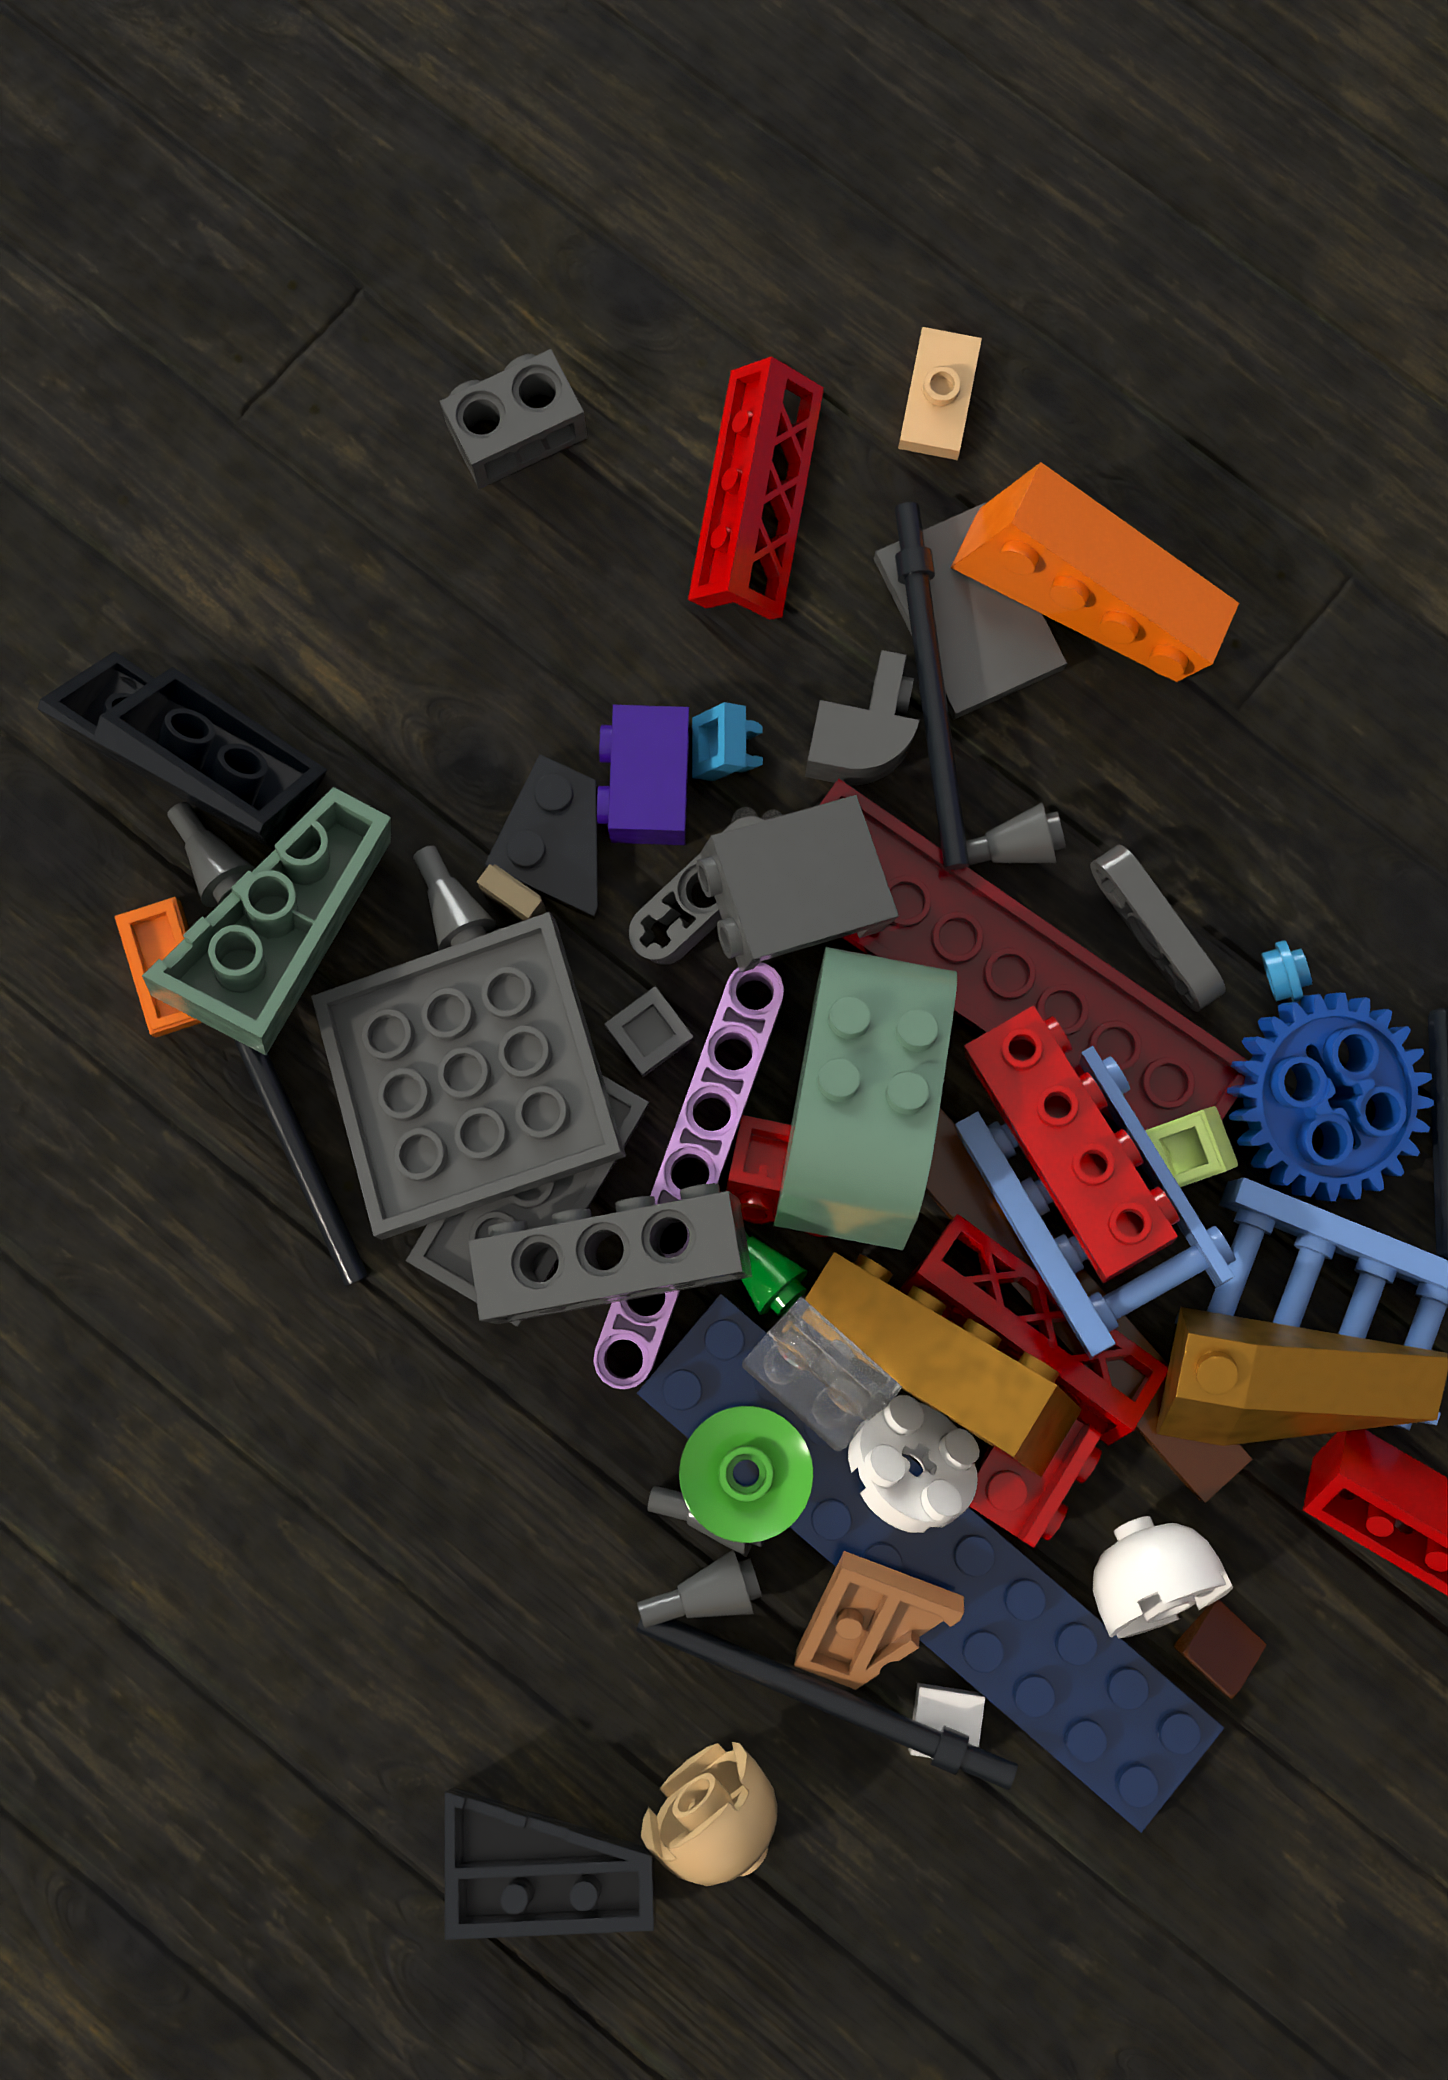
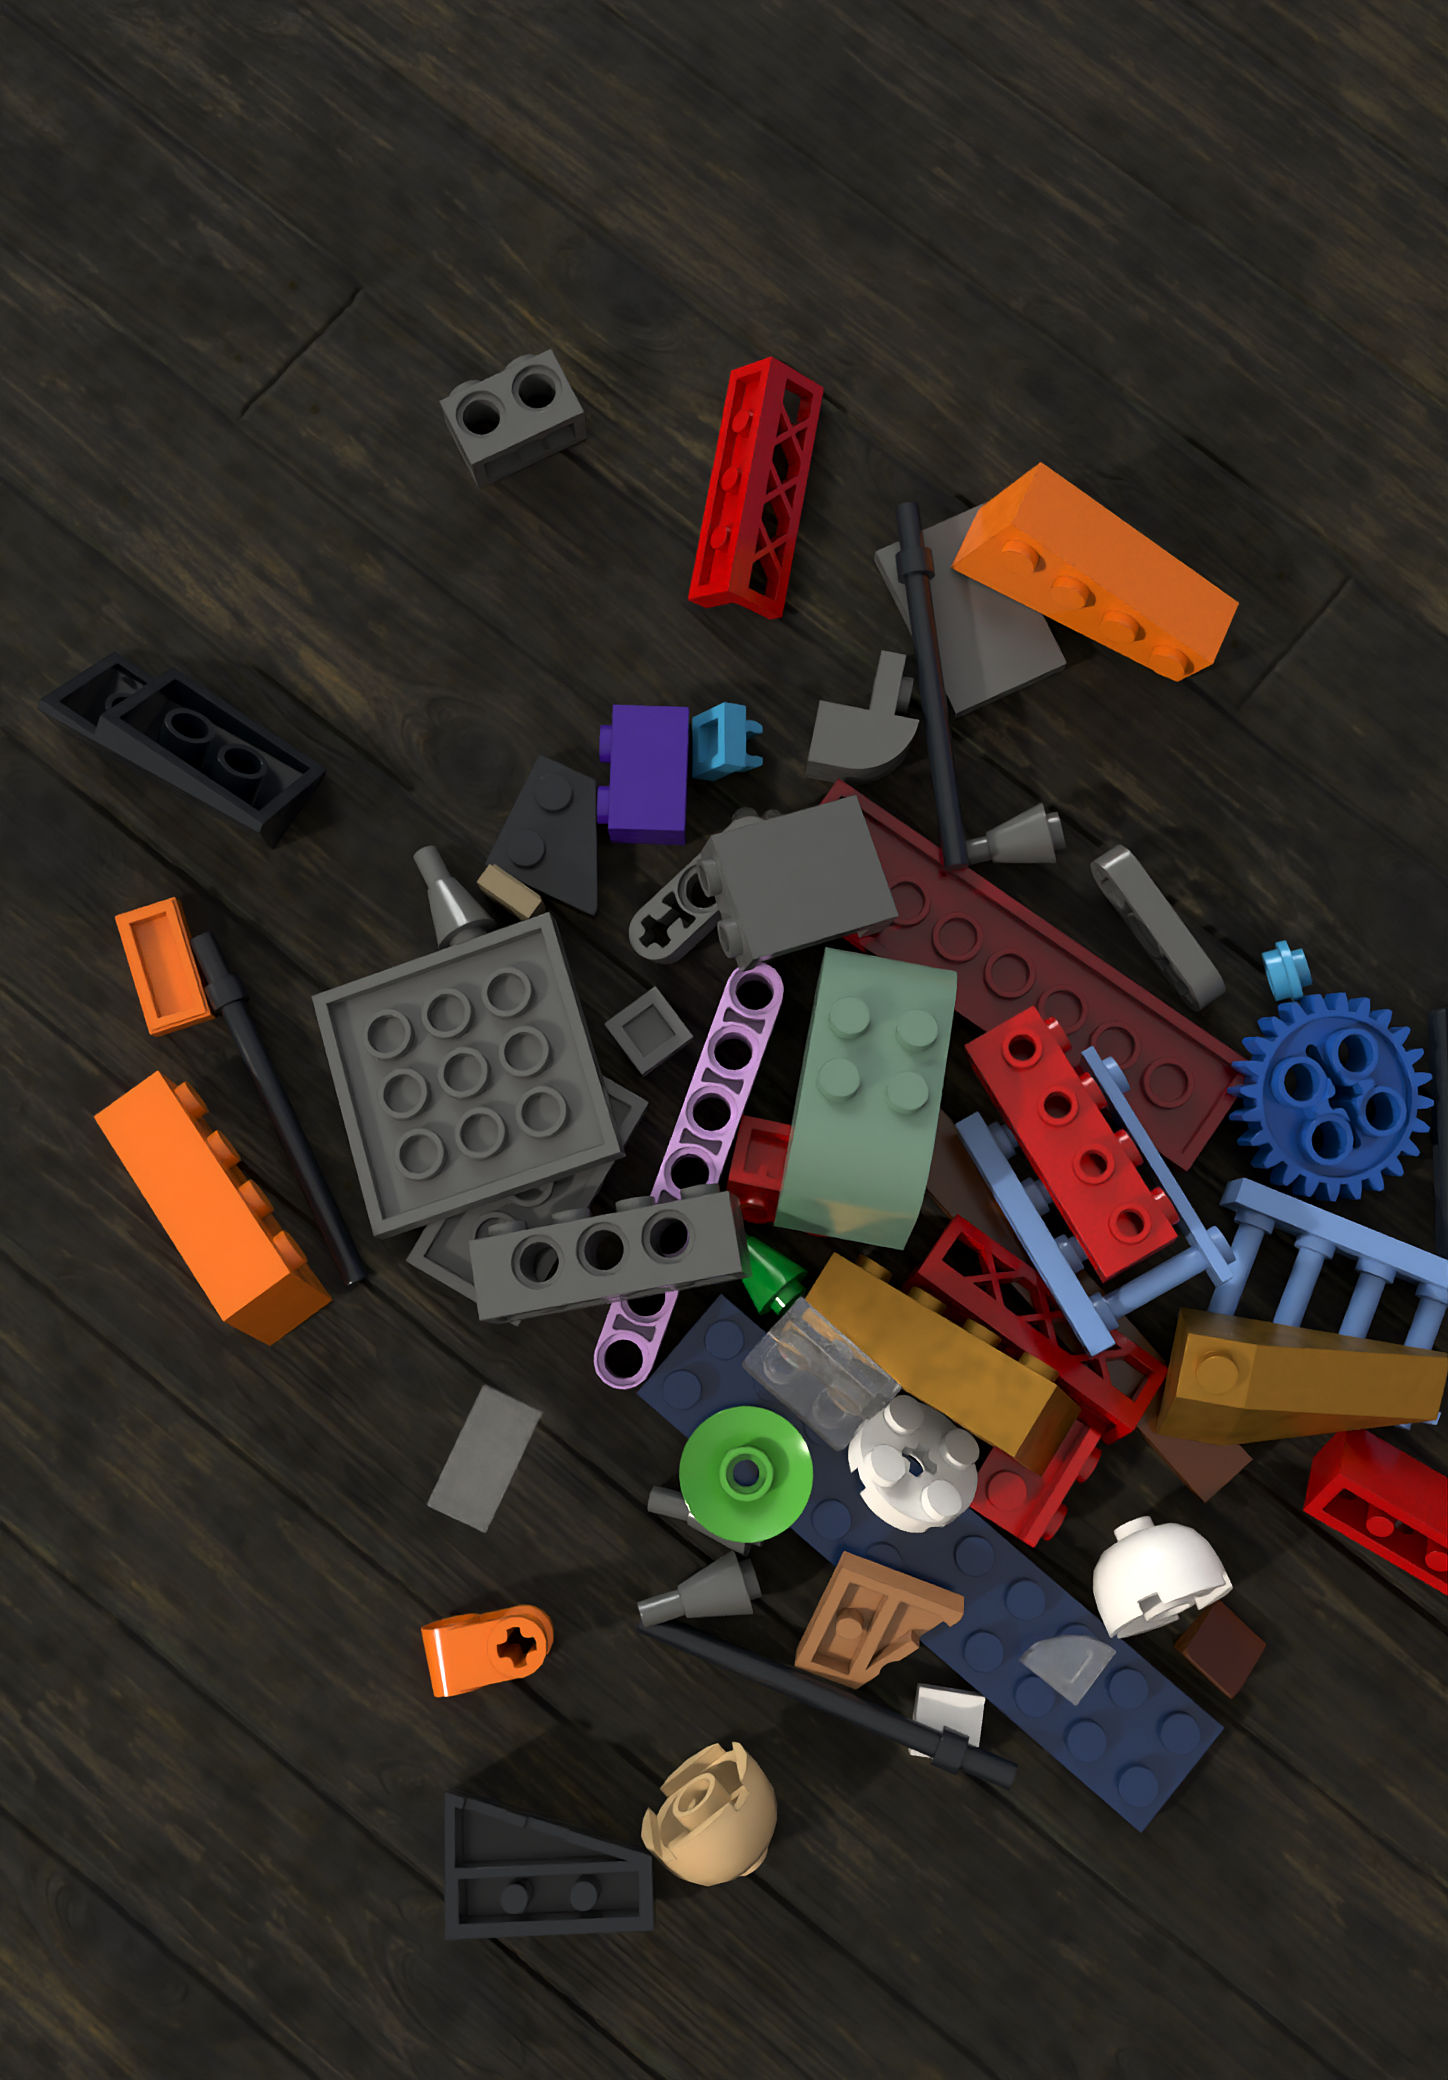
(211, 1209): none -> orange wedge
(212, 861): dark grey cone -> none
(268, 936): sand green wedge -> none
(474, 1648): none -> orange piece
(485, 1458): none -> clear tile
(940, 393): tan plate -> none
(1068, 1663): none -> clear tile
(1194, 1146): yellowish green slope -> none

